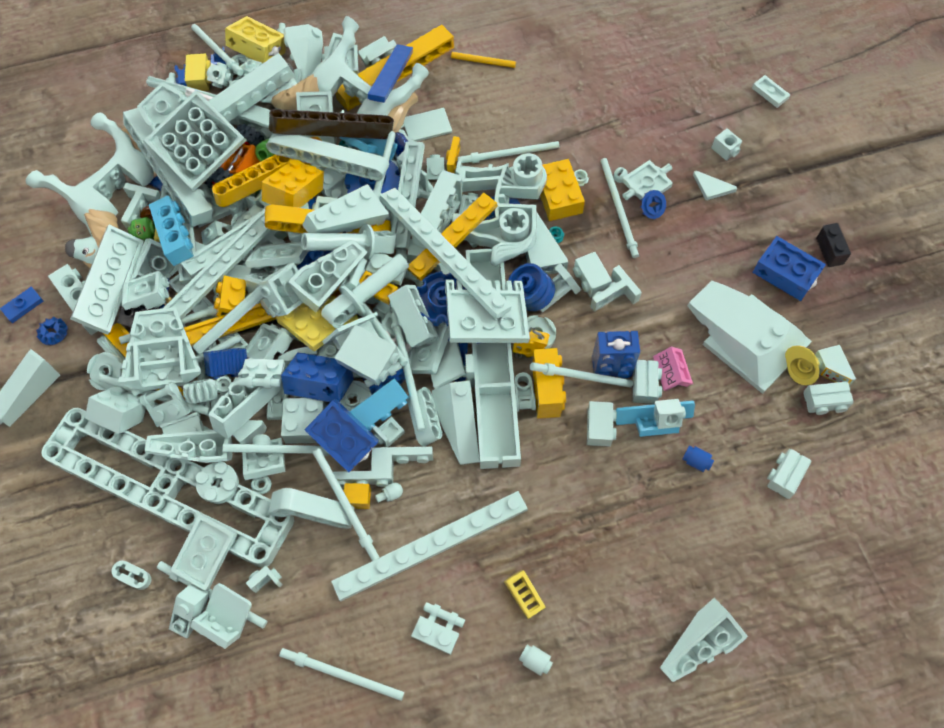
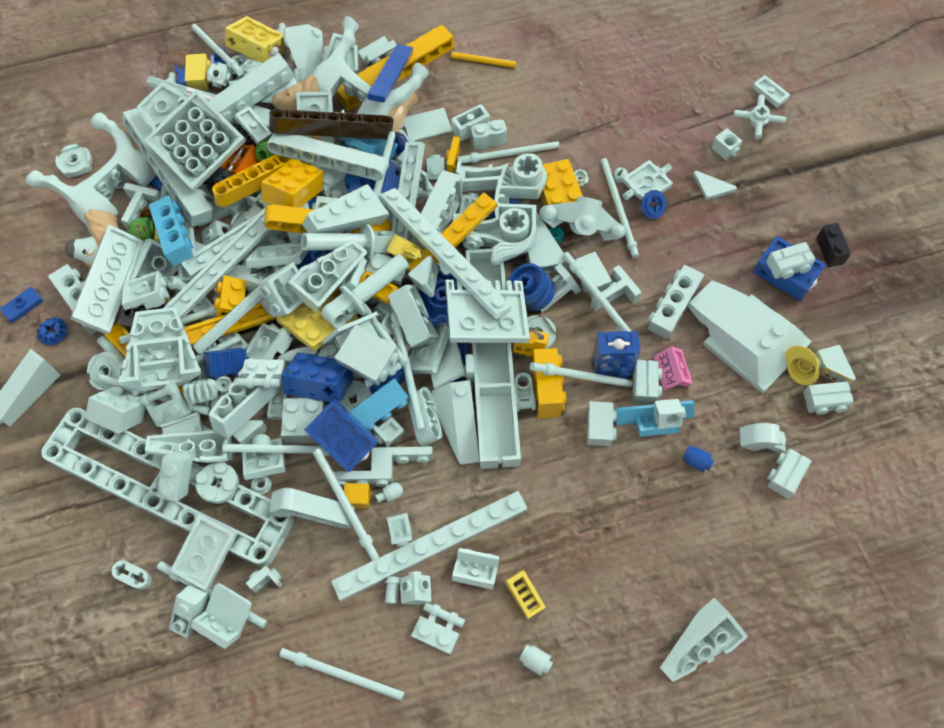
(77, 168): none -> light aqua plate
(175, 476): none -> light aqua brick
(176, 283): none -> light aqua pin
(253, 125): none -> light aqua plate
(392, 590): none -> light aqua pin
(400, 529): none -> light aqua bracket
(405, 248): none -> light yellow beam
(415, 589): none -> light aqua brick
(425, 276): none -> light aqua slope
(462, 123): none -> light aqua brick
(473, 242): none -> light aqua plate
(475, 568): none -> light aqua bracket
(488, 135): none -> light aqua brick
(576, 268): none -> light aqua bar
(584, 218): none -> light aqua piece
(665, 325): none -> light aqua brick
(759, 116): none -> light aqua bar
(762, 436): none -> light aqua brick
(790, 260): none -> light aqua brick

